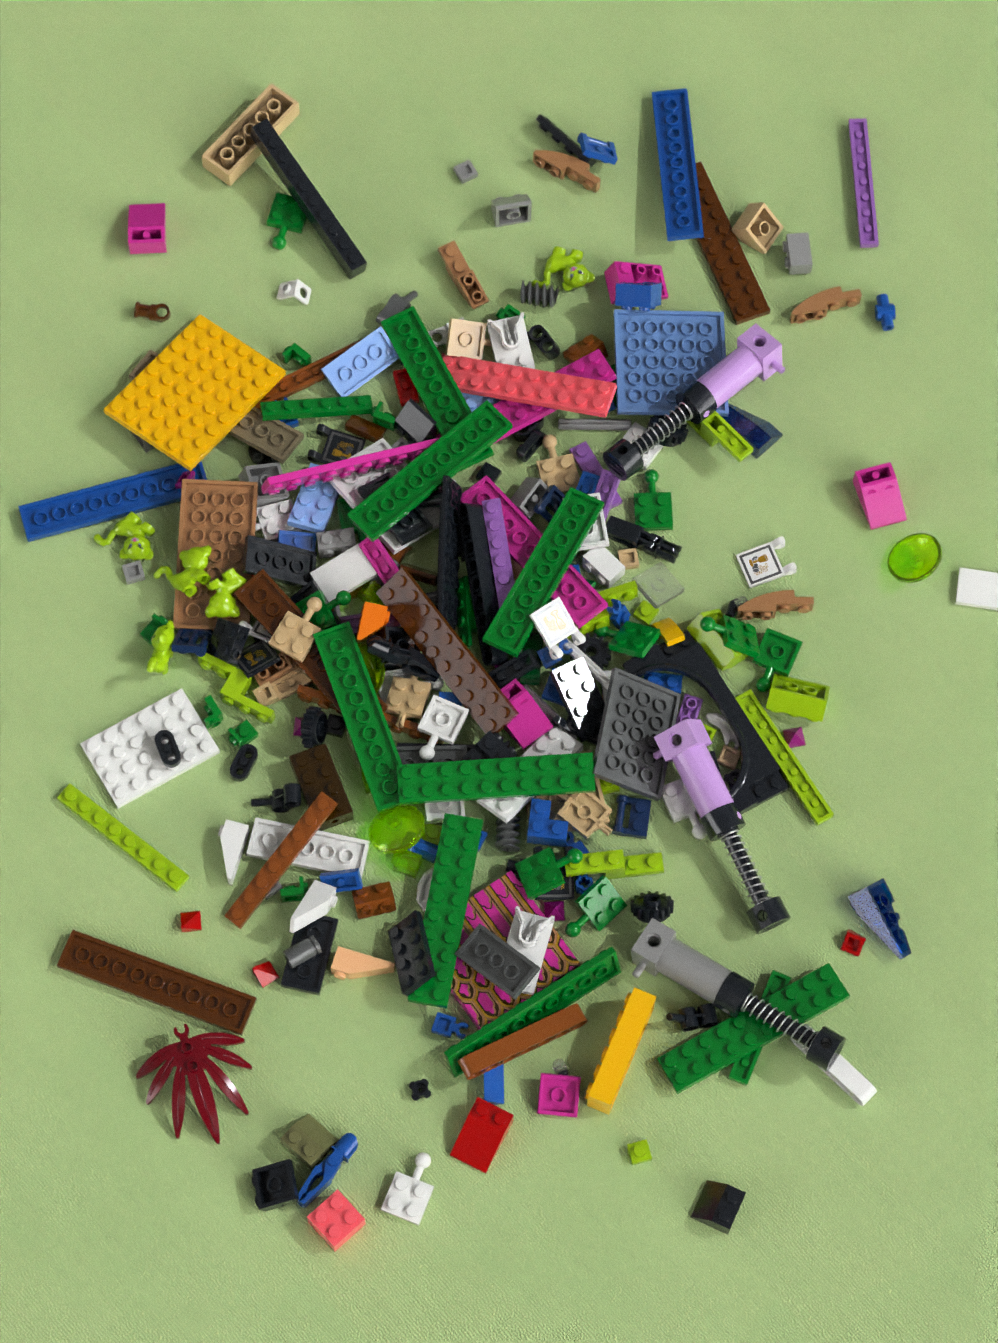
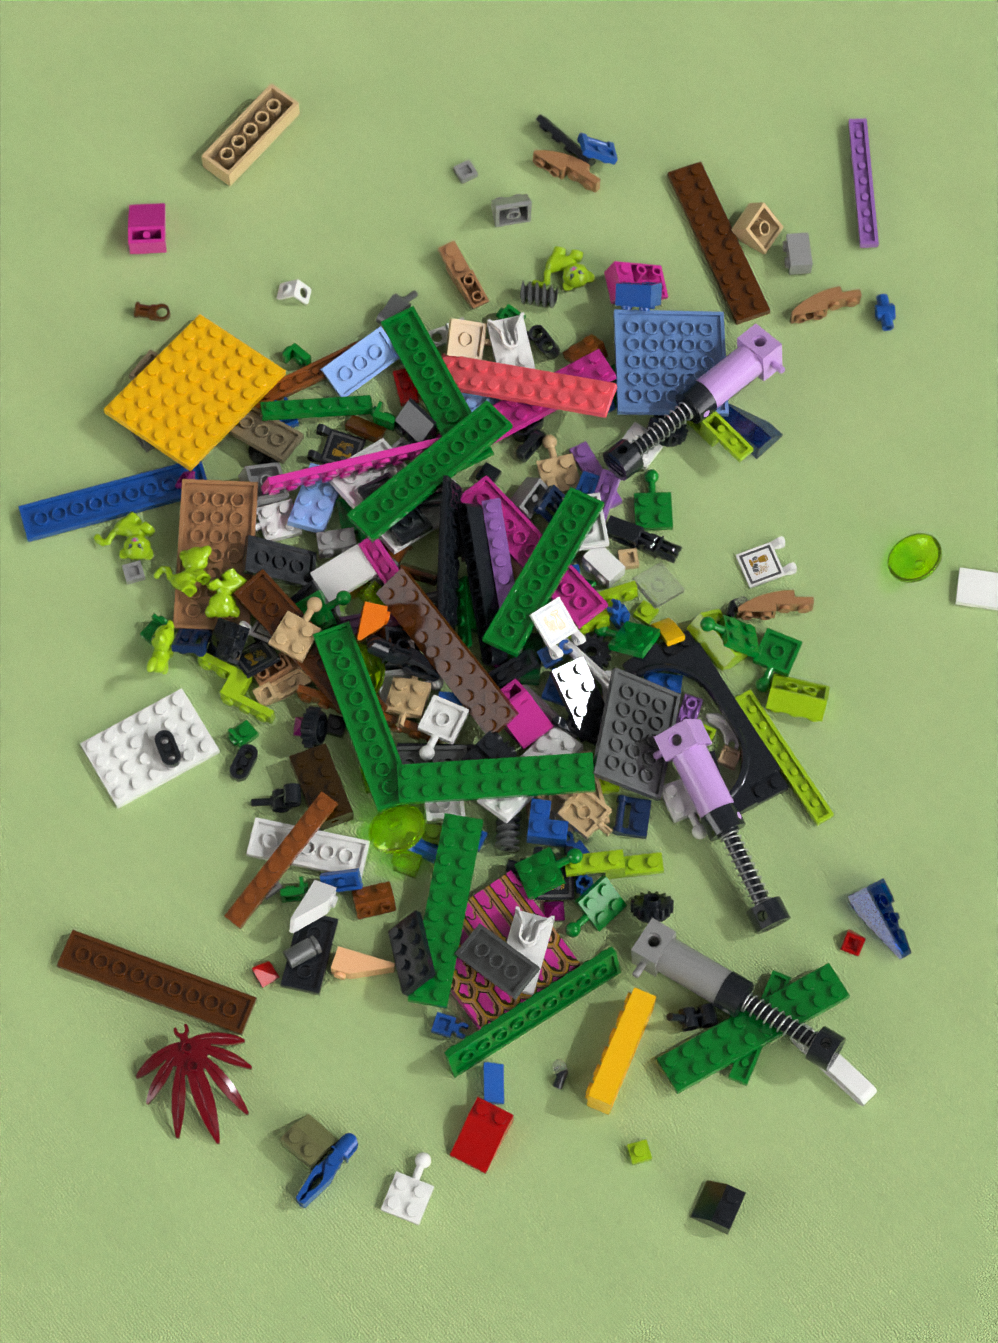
(123, 837): lime plate -> none
(191, 921): red slope -> none
(214, 713): green bracket -> none
(233, 841): white slope -> none
(274, 1185): black plate -> none
(287, 217): green plate -> none
(298, 539): blue plate -> none
(308, 199): black brick -> none
(336, 1220): coral brick -> none
(423, 888): white piece -> none
(423, 1084): black plate -> none
(522, 1041): dark orange beam -> none
(559, 1094): dark pink tile -> none
(594, 424): light grey axle -> none
(677, 165): blue plate -> none
(729, 777): black plate -> none
(794, 737): magenta slope -> none
(879, 495): dark pink slope -> none

